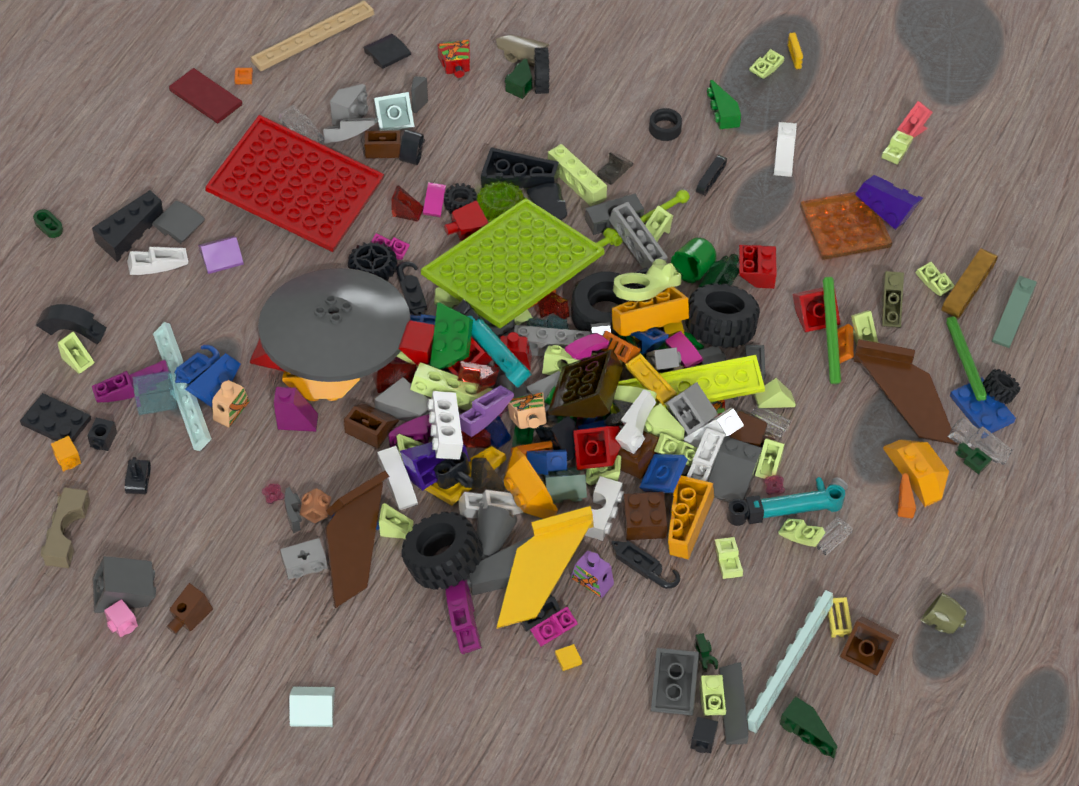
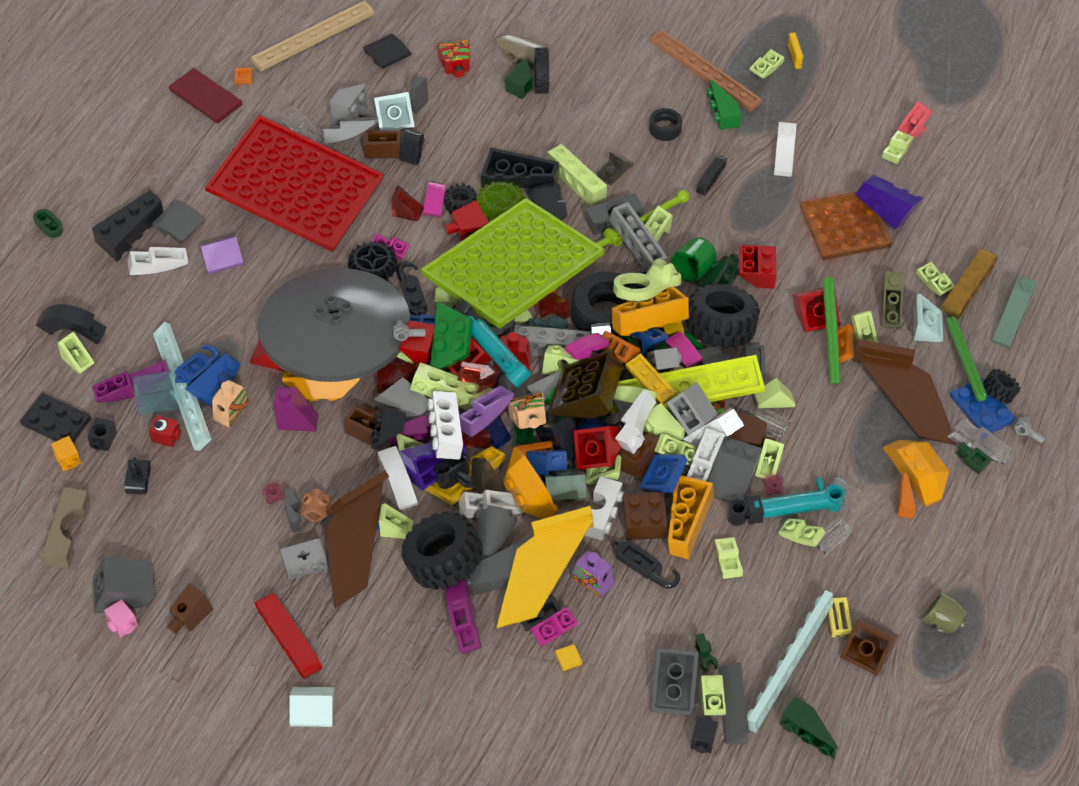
(165, 431): none -> red brick
(288, 635): none -> red beam
(387, 425): none -> black slope
(402, 332): none -> light grey piece
(705, 69): none -> nougat tile
(927, 321): none -> light aqua slope
(1023, 427): none -> light grey piece

